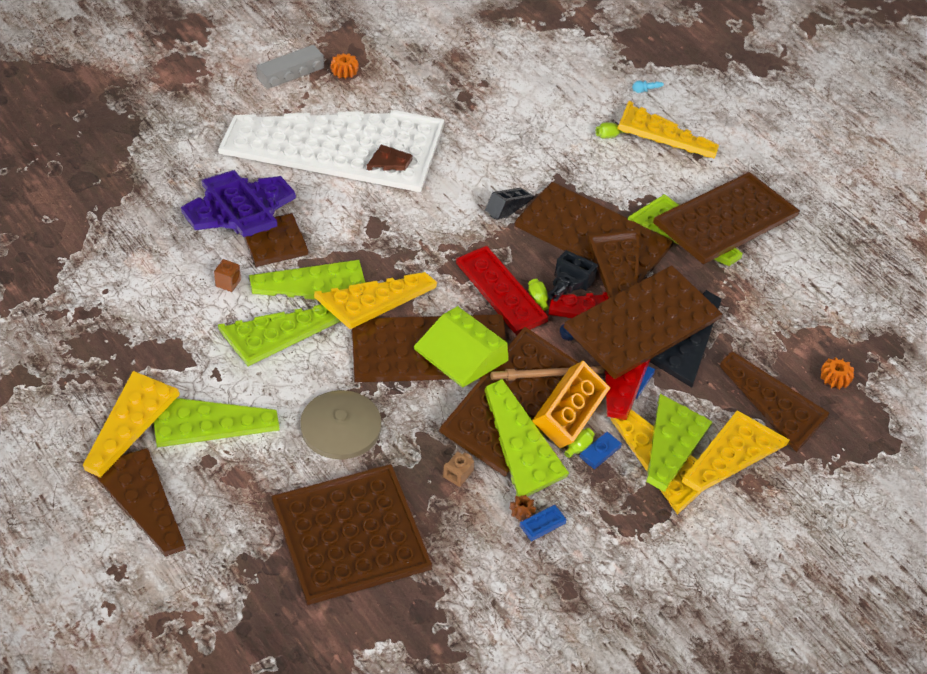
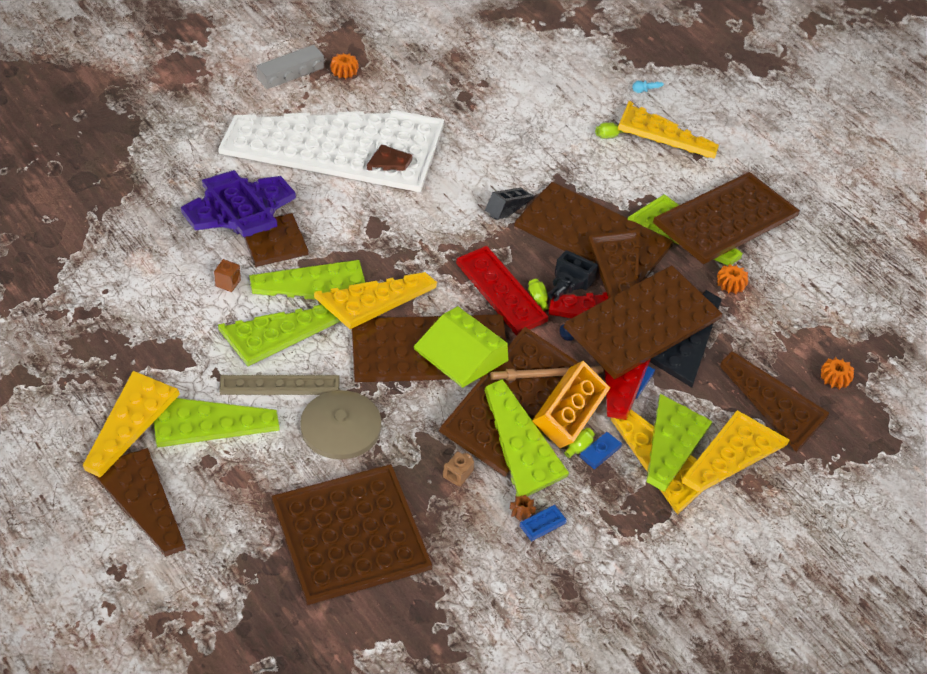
(278, 384): none -> dark tan tile
(732, 279): none -> orange gear

